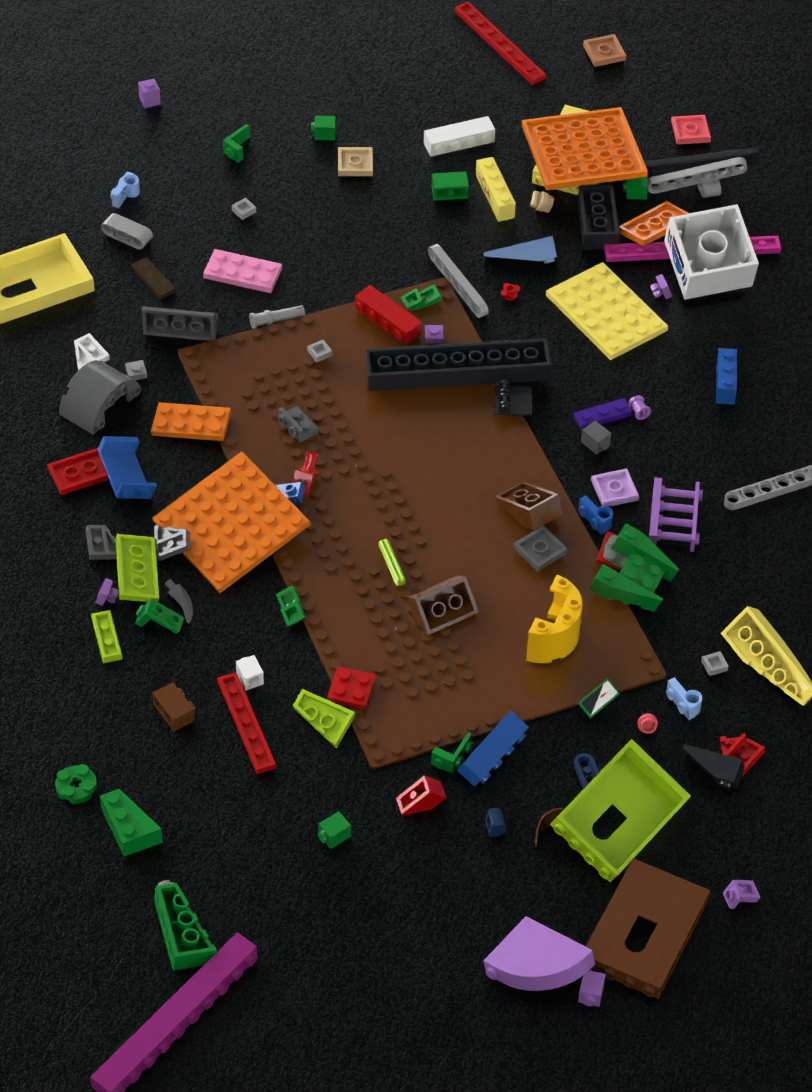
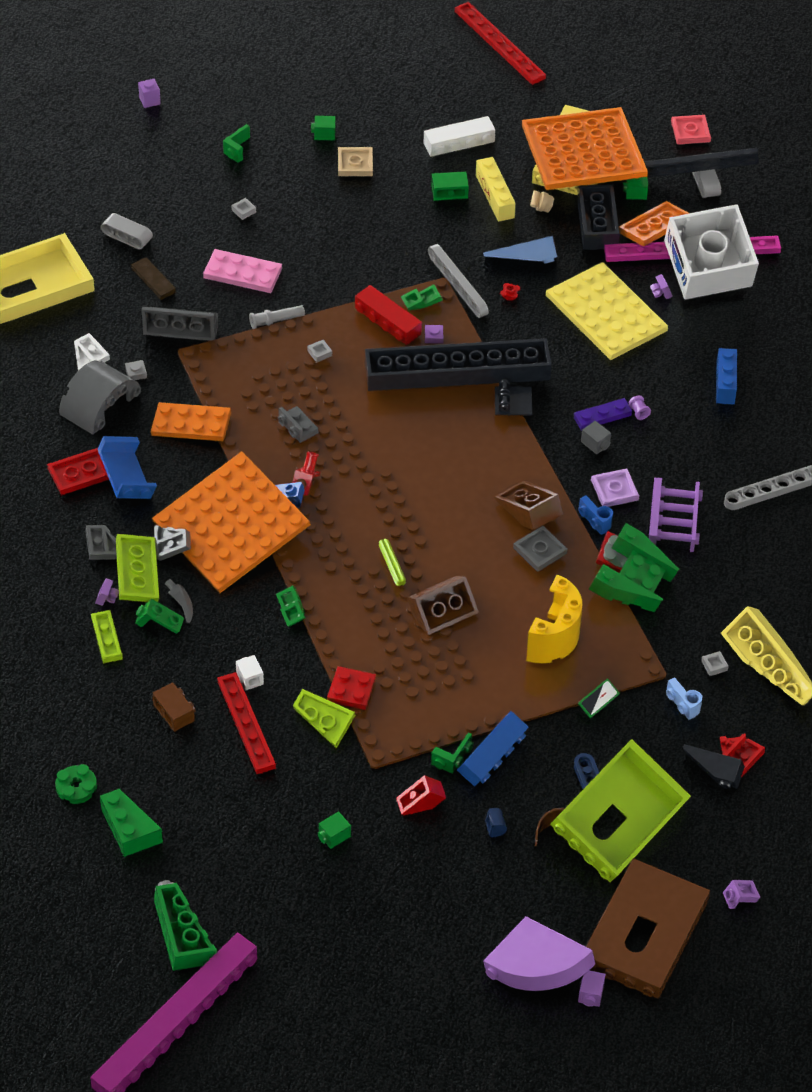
(127, 187): light blue plate -> none
(604, 50): nougat plate -> none
(647, 723): coral plate -> none
(697, 177): light grey beam -> none

